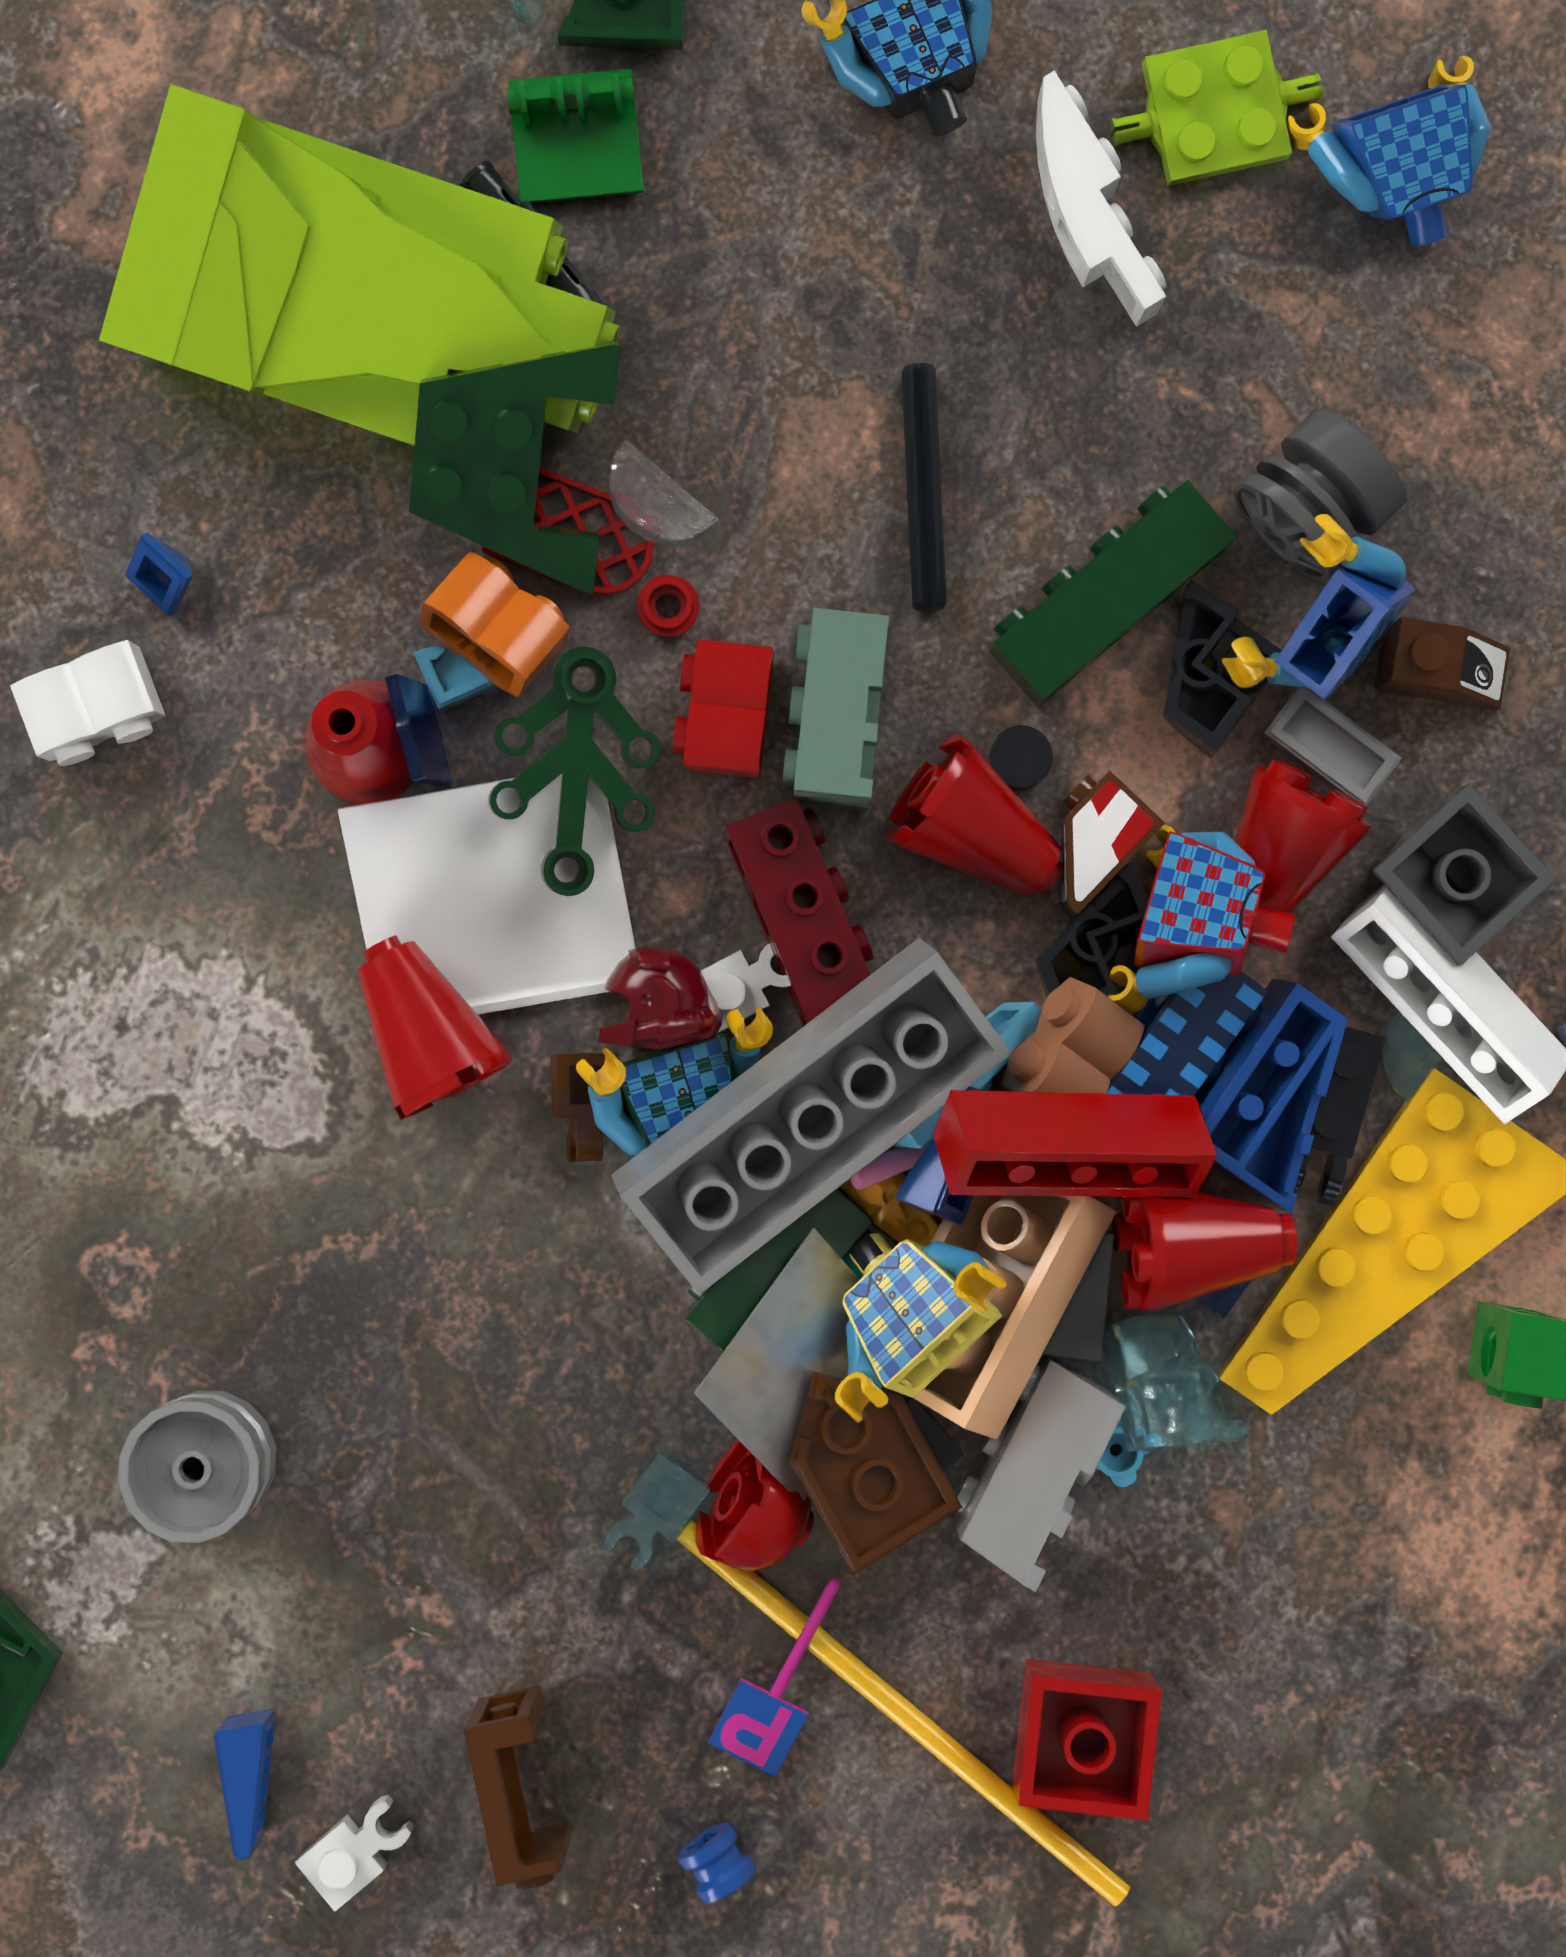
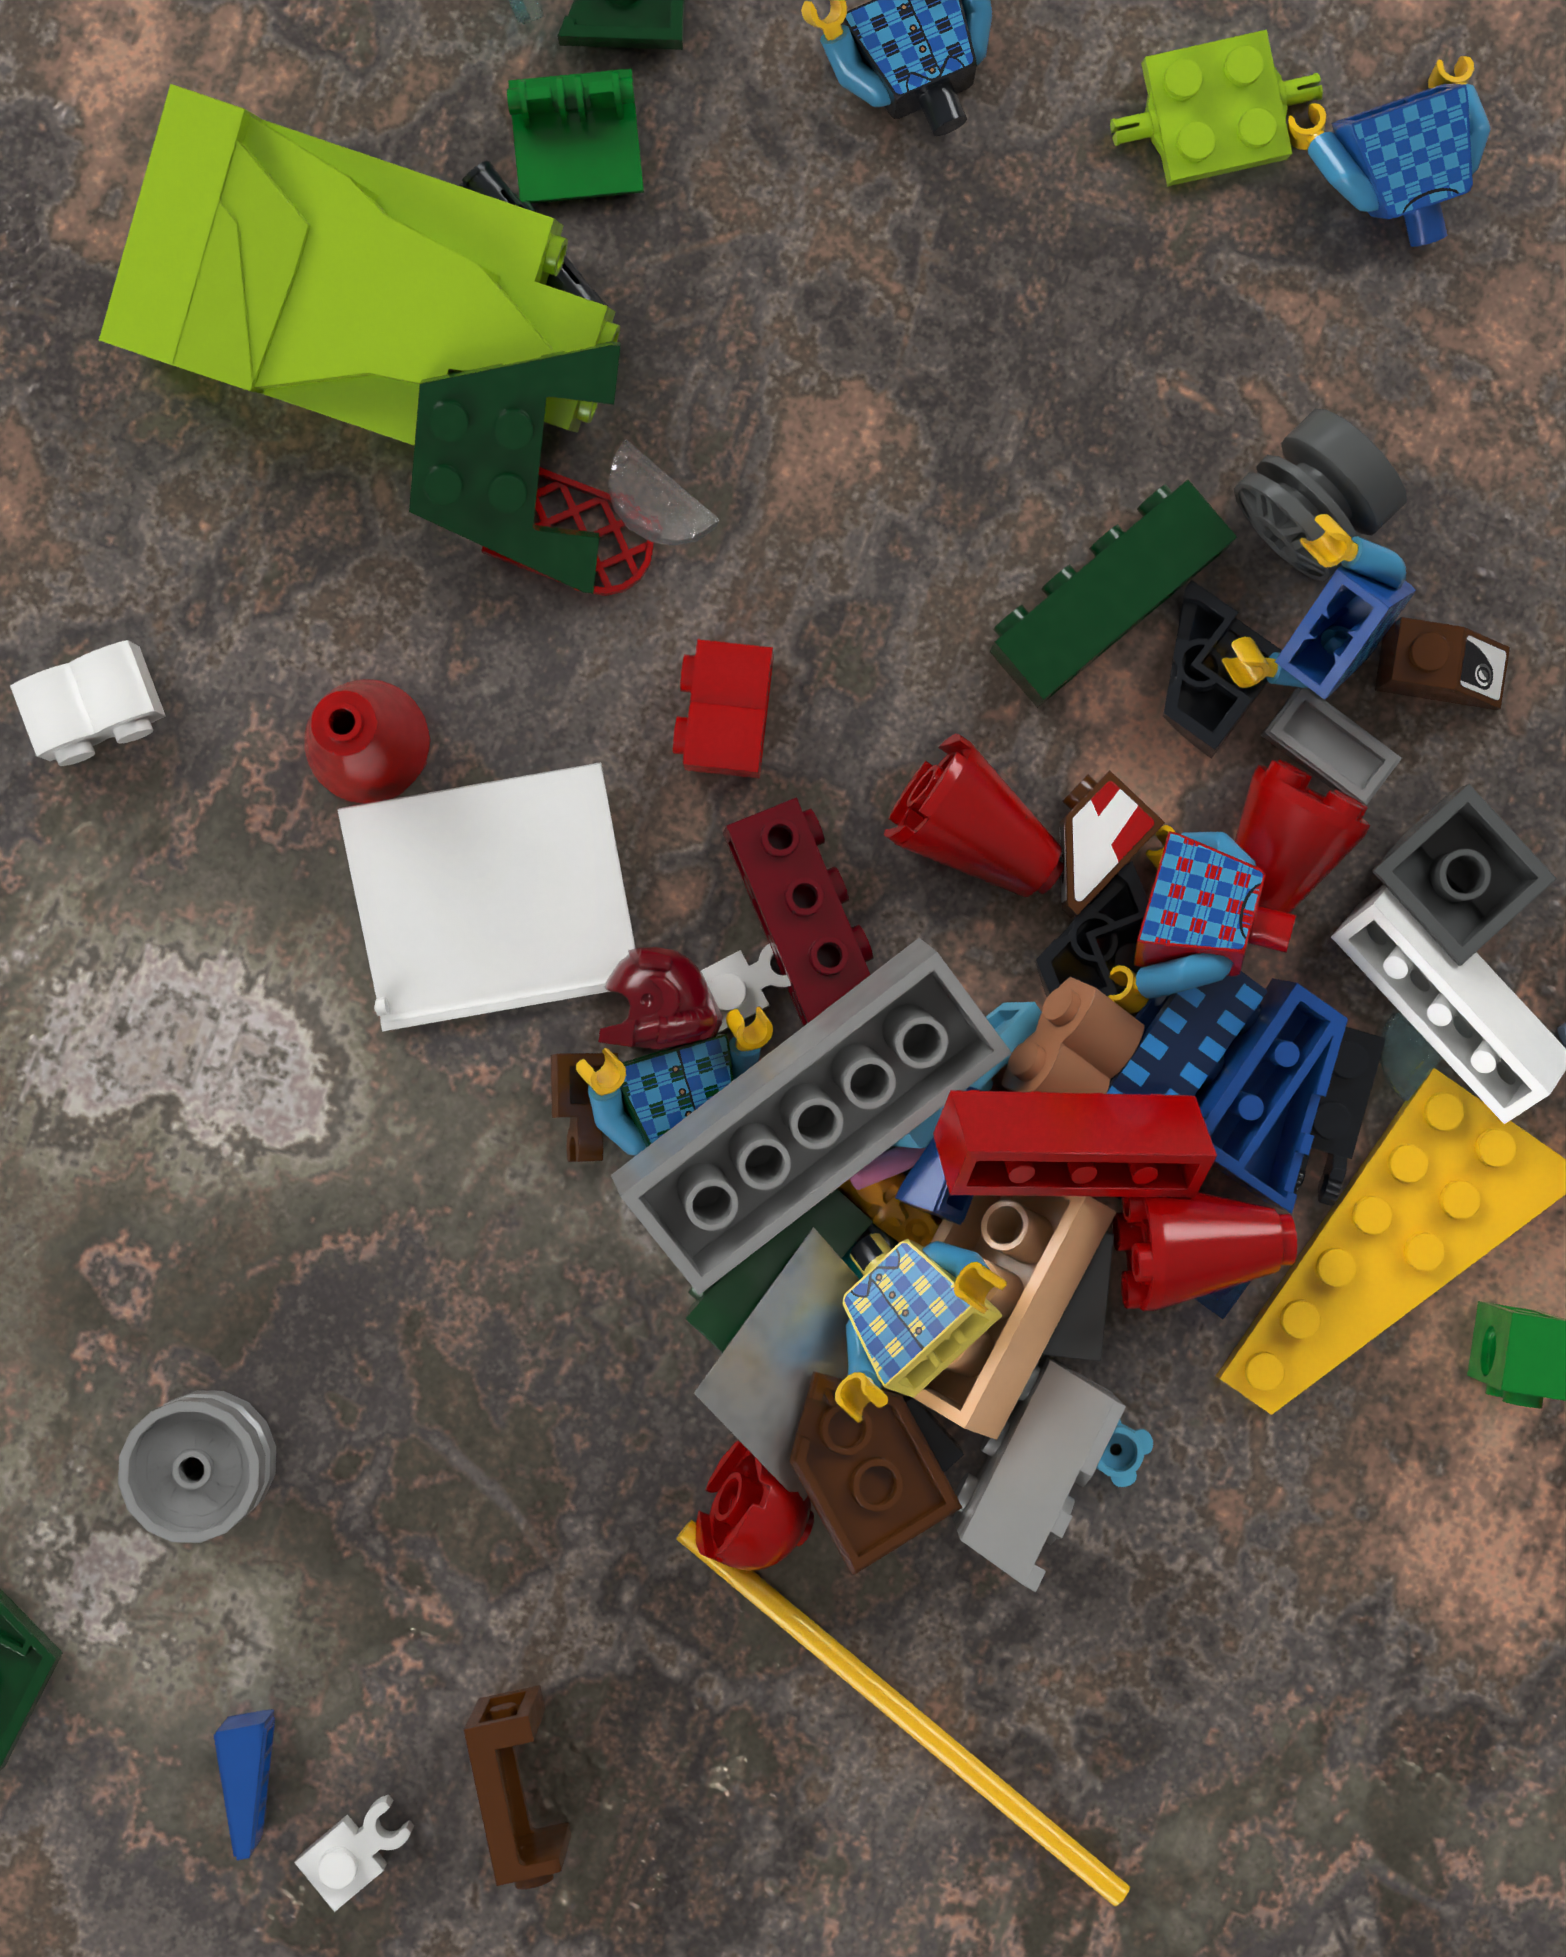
(160, 573): blue slope -> none
(419, 731): clear blue piece -> none
(424, 1029): red cone -> none
(450, 677): medium azure tile -> none
(494, 623): orange brick -> none
(576, 759): dark green plant -> none
(661, 1502): clear light blue plate -> none
(663, 587): red plate -> none
(716, 1862): blue wheel -> none
(759, 1723): piece -> none
(837, 708): sand green wedge -> none
(924, 487): black axle -> none
(1021, 756): black tile -> none
(1077, 182): white slope -> none
(1086, 1739): red brick -> none
(1165, 1386): clear light blue slope -> none

